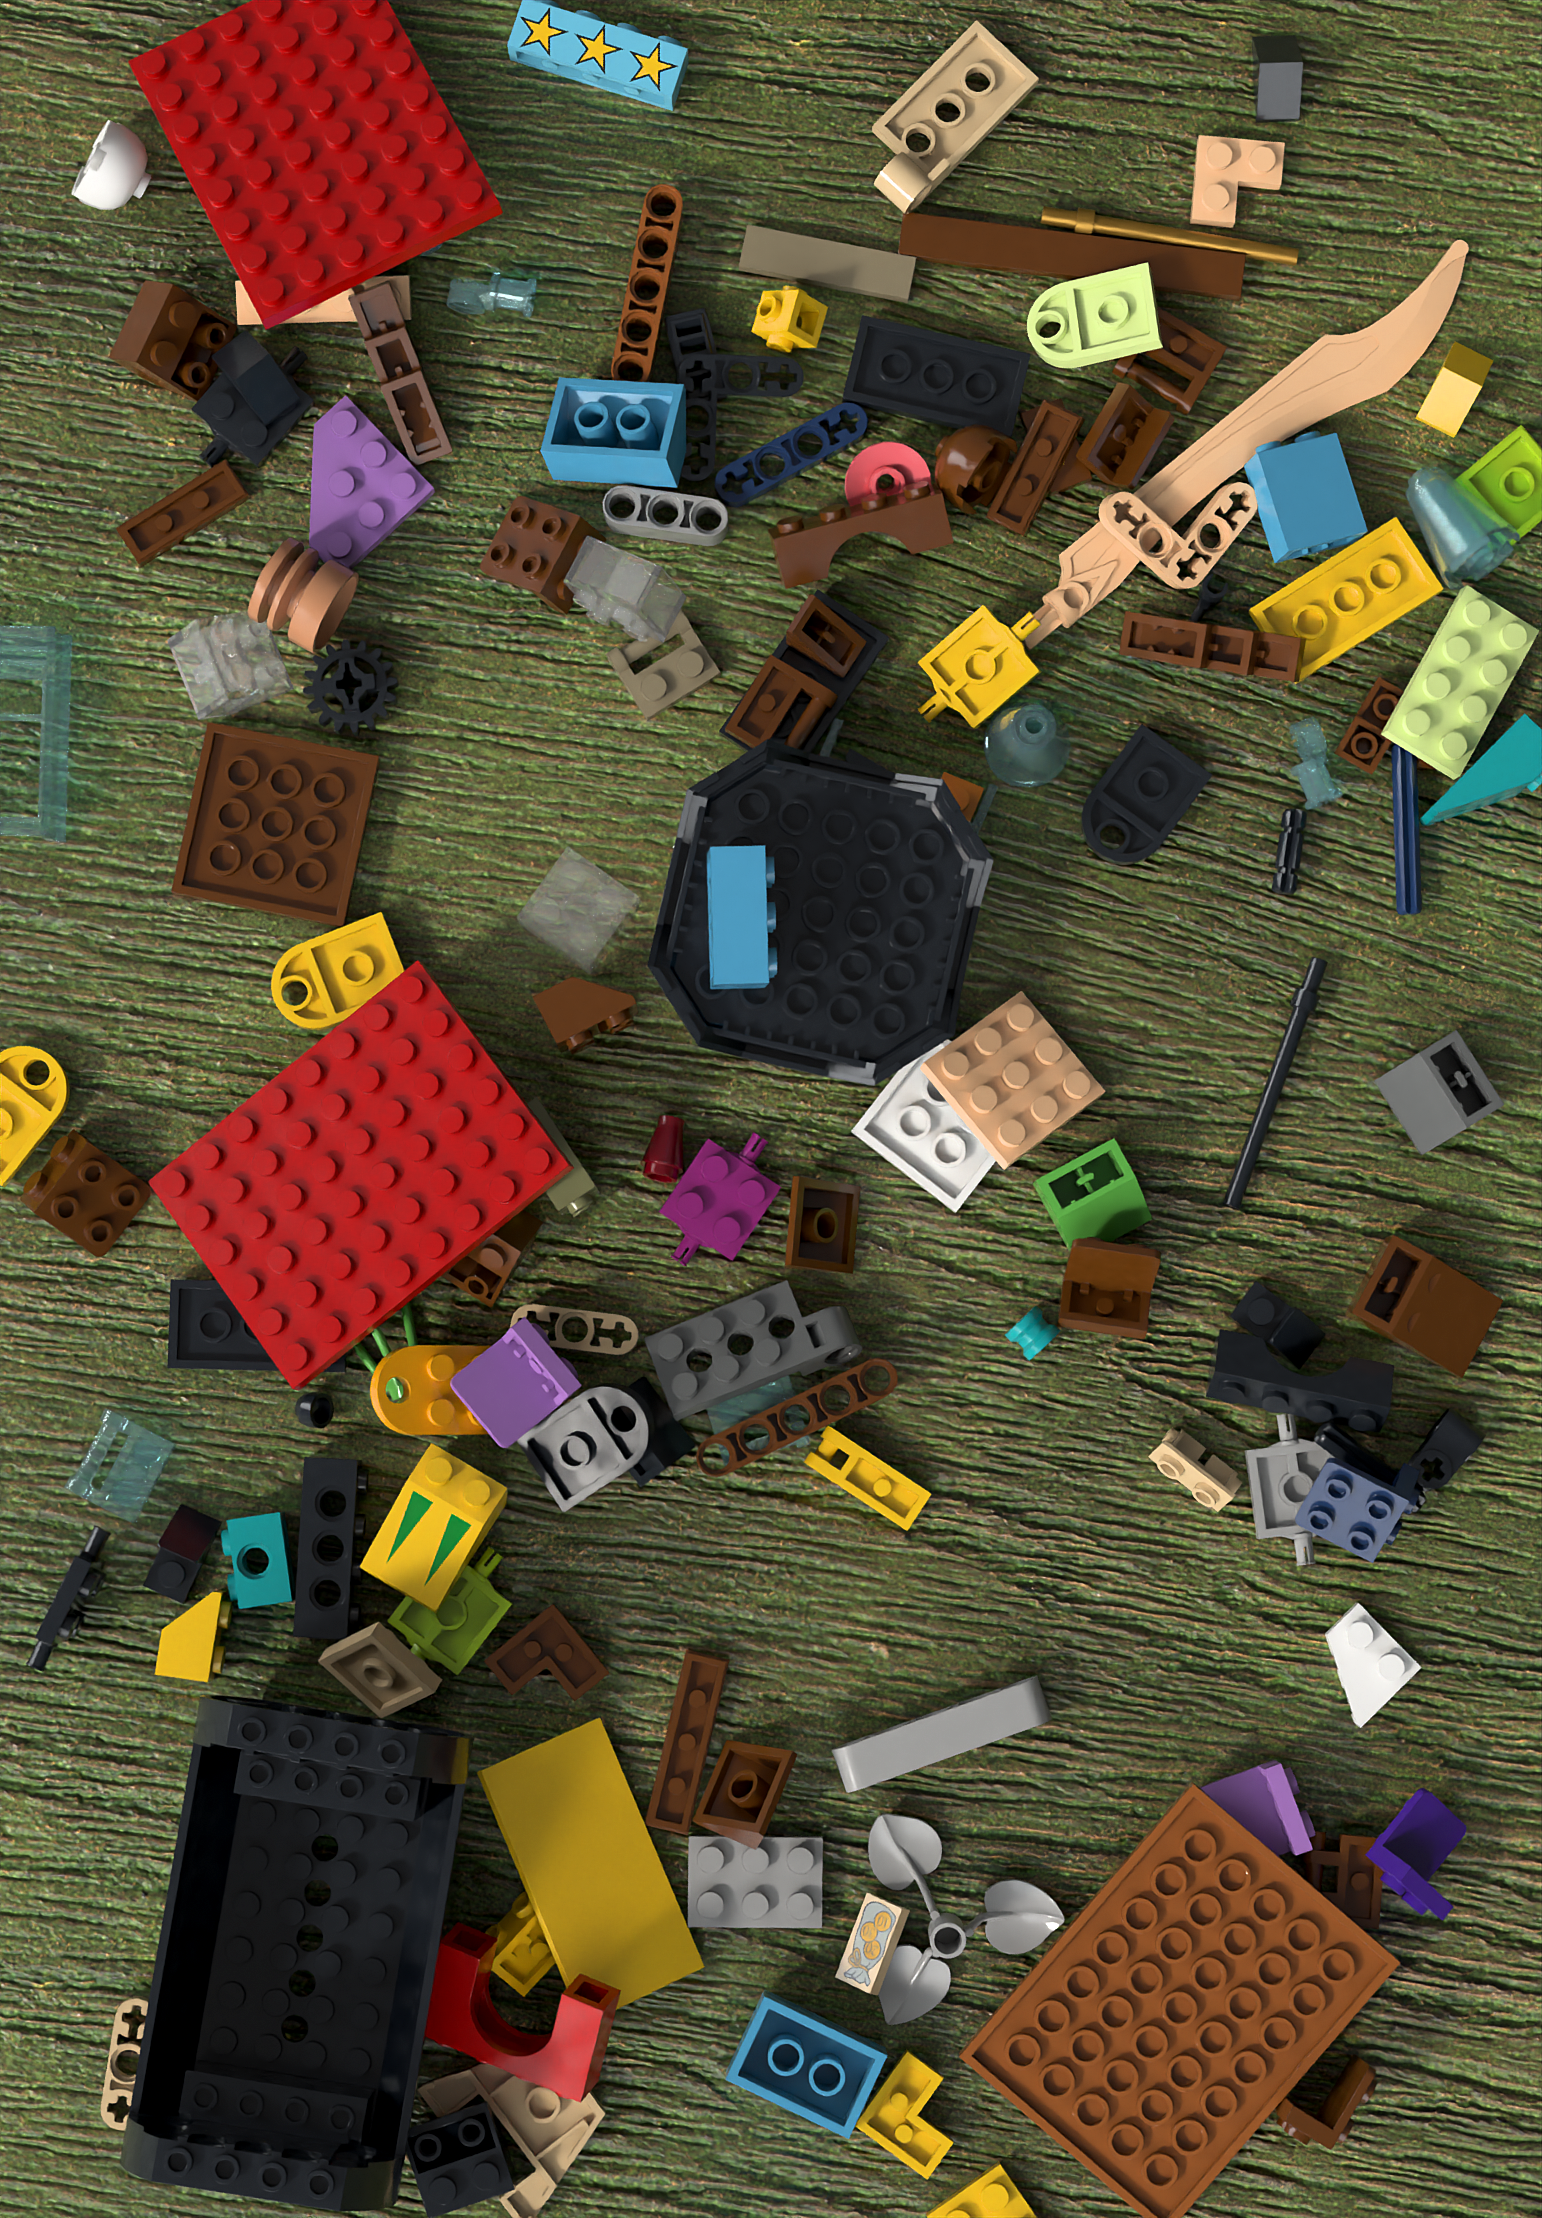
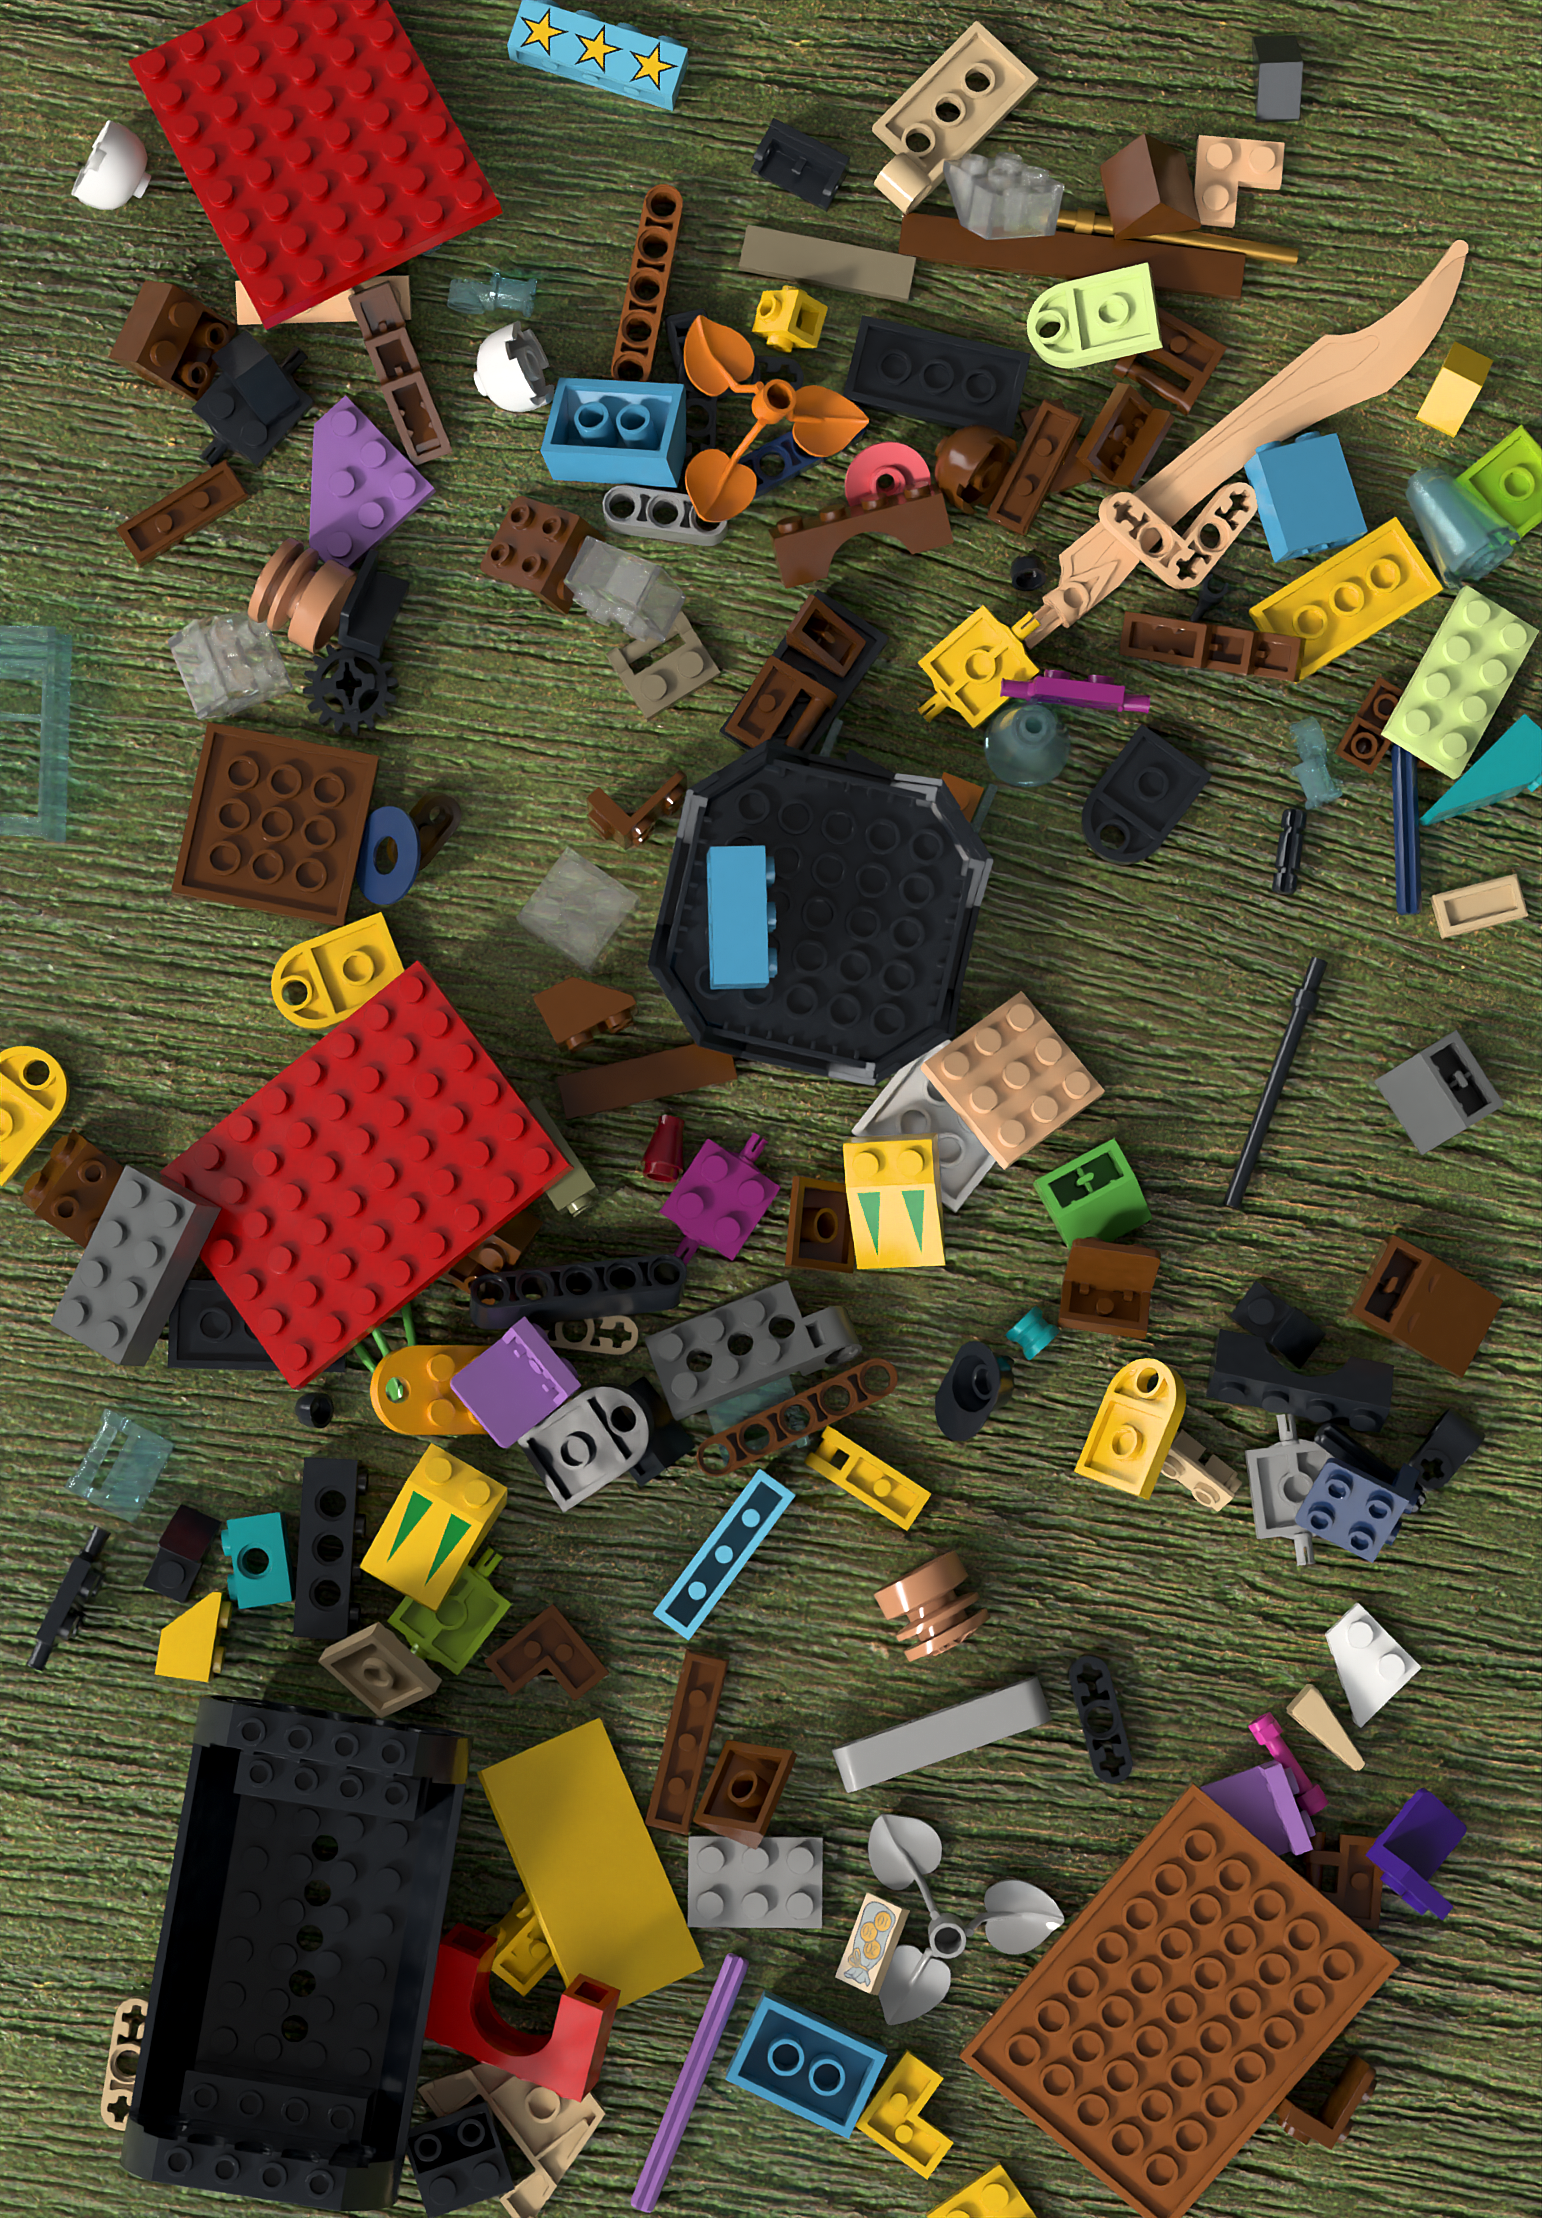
(135, 1266): none -> dark grey brick
(371, 608): none -> black panel
(393, 886): none -> dark blue gear
(433, 832): none -> dark brown plate
(512, 368): none -> white cylinder
(593, 1277): none -> black beam
(611, 821): none -> reddish brown bracket
(643, 1080): none -> reddish brown tile
(689, 2082): none -> medium lavender axle
(724, 1554): none -> medium azure brick
(800, 164): none -> black hinge
(822, 418): none -> orange plant
(895, 1200): none -> yellow slope
(932, 1606): none -> nougat wheel
(972, 1390): none -> black piece
(1003, 196): none -> clear slope
(1028, 581): none -> black hinge
(1093, 693): none -> magenta plate
(1119, 1748): none -> black beam
(1134, 1428): none -> yellow plate
(1148, 190): none -> reddish brown slope
(1267, 1732): none -> dark pink bar
(1318, 1719): none -> tan slope
(1479, 906): none -> tan tile

